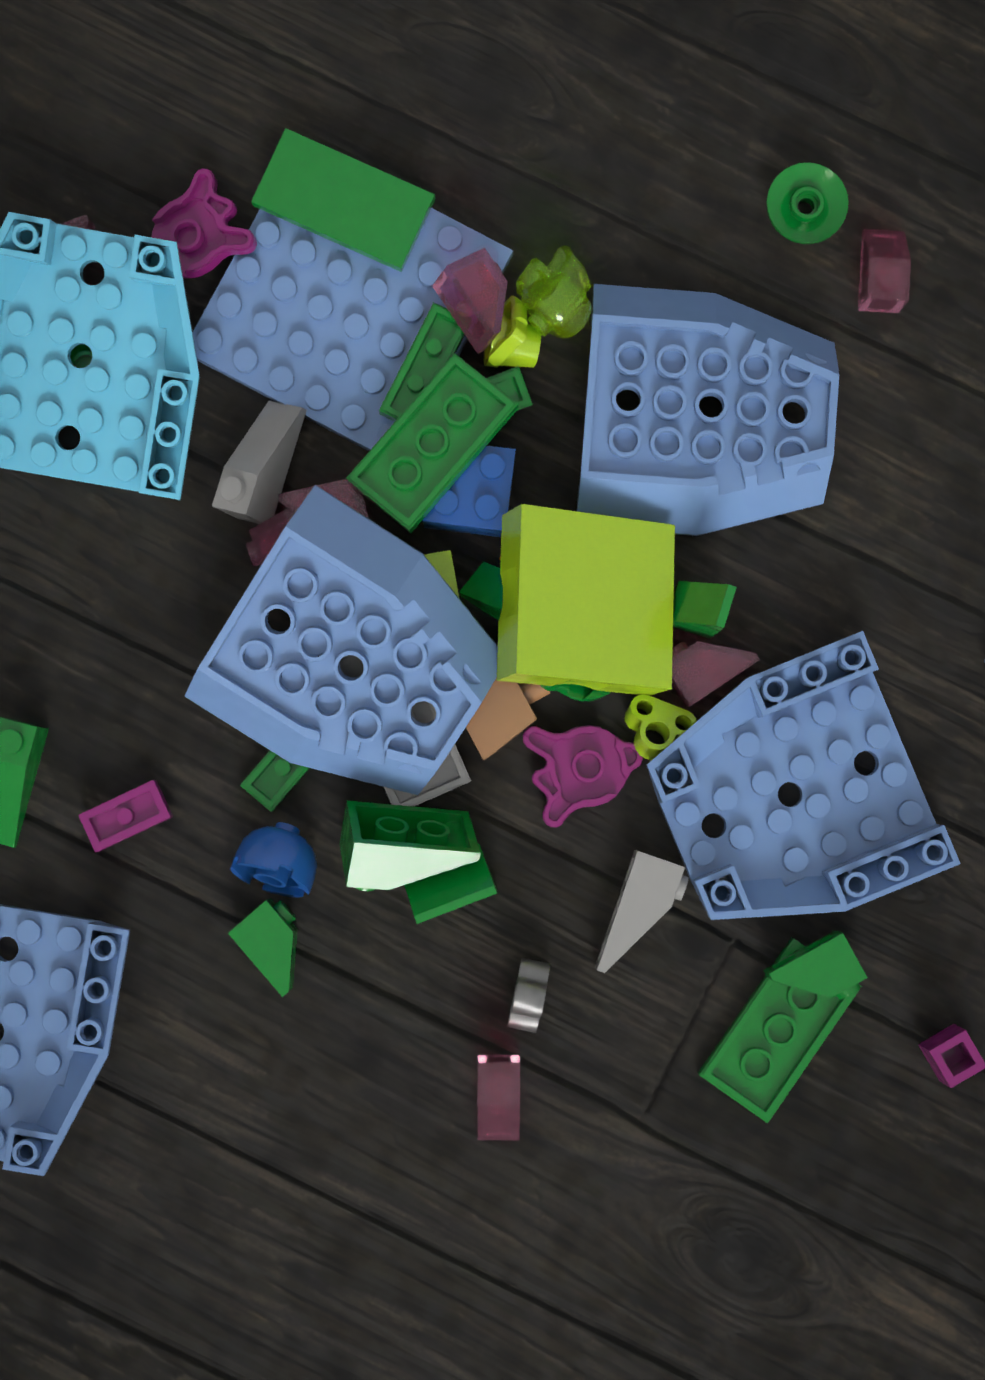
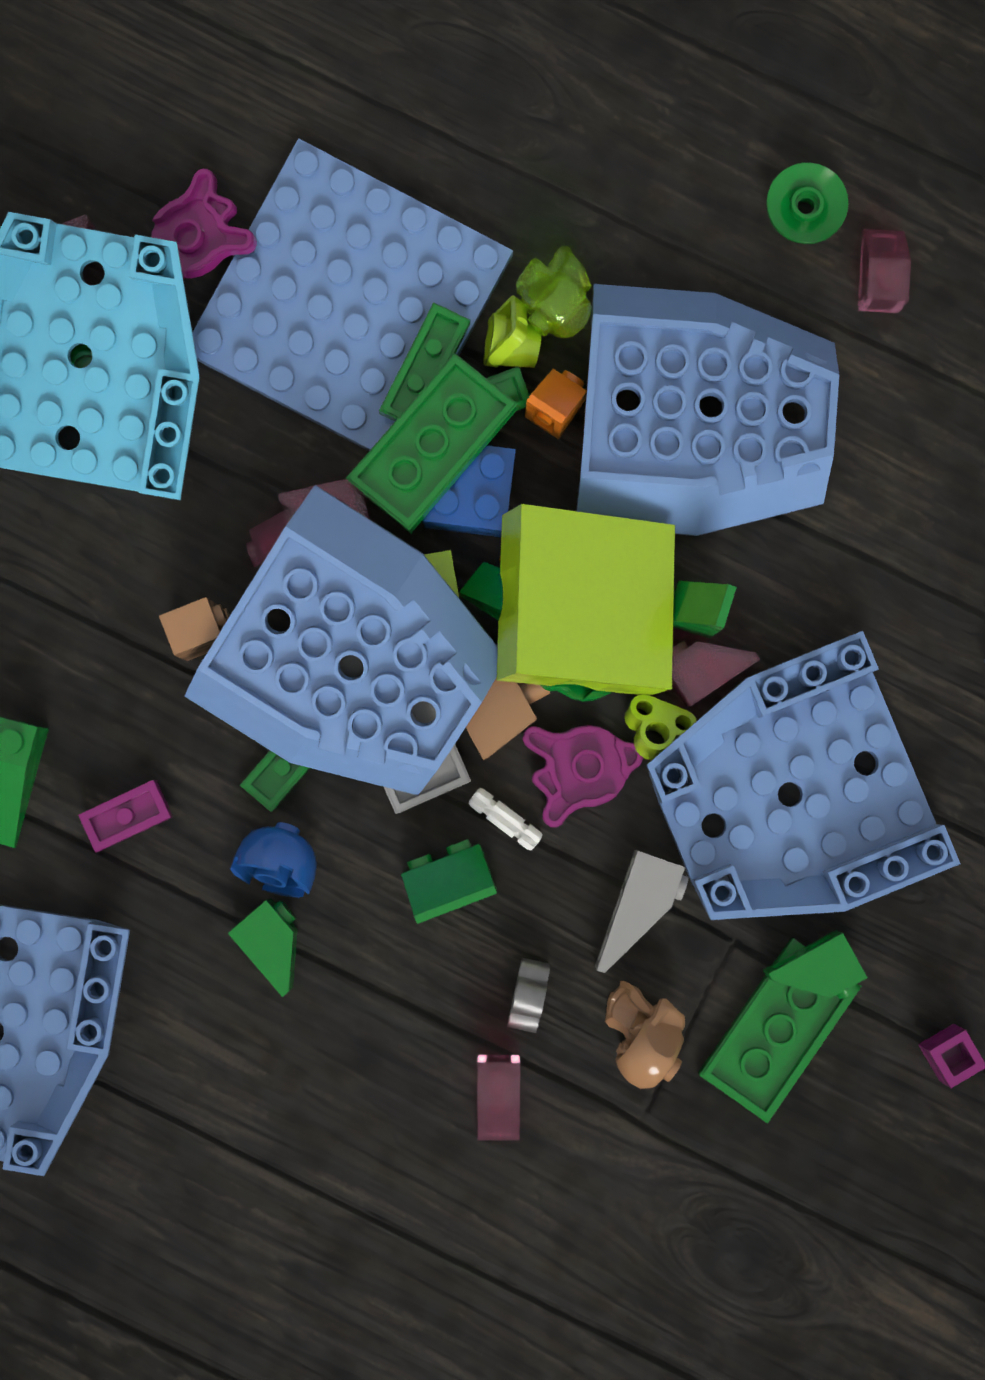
(194, 627): none -> medium nougat brick
(260, 464): light grey slope -> none
(343, 200): green tile -> none
(402, 844): green slope -> none
(474, 296): clear pink slope -> none
(505, 819): none -> white axle
(556, 402): none -> orange slope
(650, 1033): none -> medium nougat head

